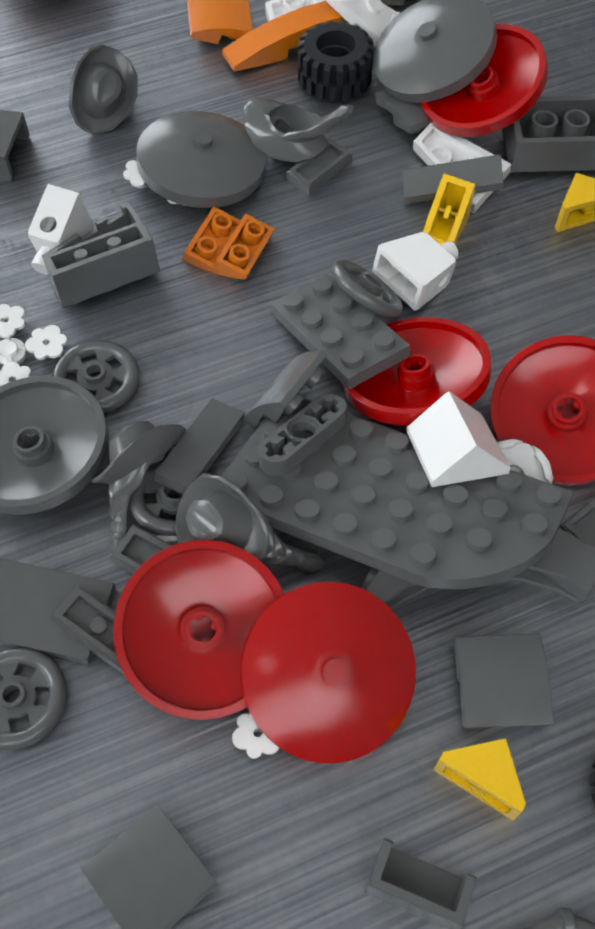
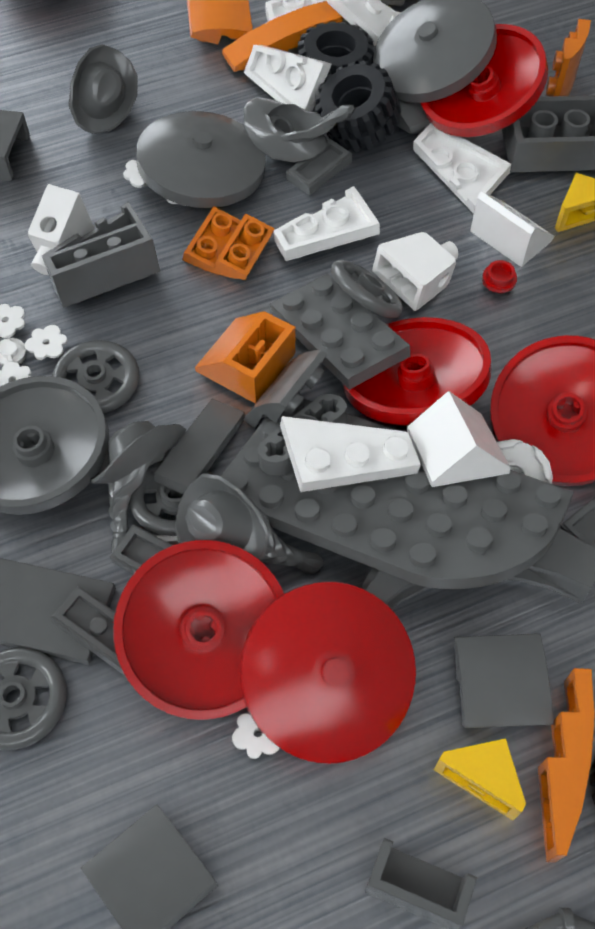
(250, 354): none -> orange slope
(287, 75): none -> white wing
(330, 227): none -> white wing
(345, 454): none -> white wing
(377, 102): none -> black tyre
(423, 182): dark grey tile -> none
(450, 209): yellow slope -> none
(499, 276): none -> red plate
(508, 230): none -> white slope
(566, 774): none -> orange slope
(567, 61): none -> orange slope

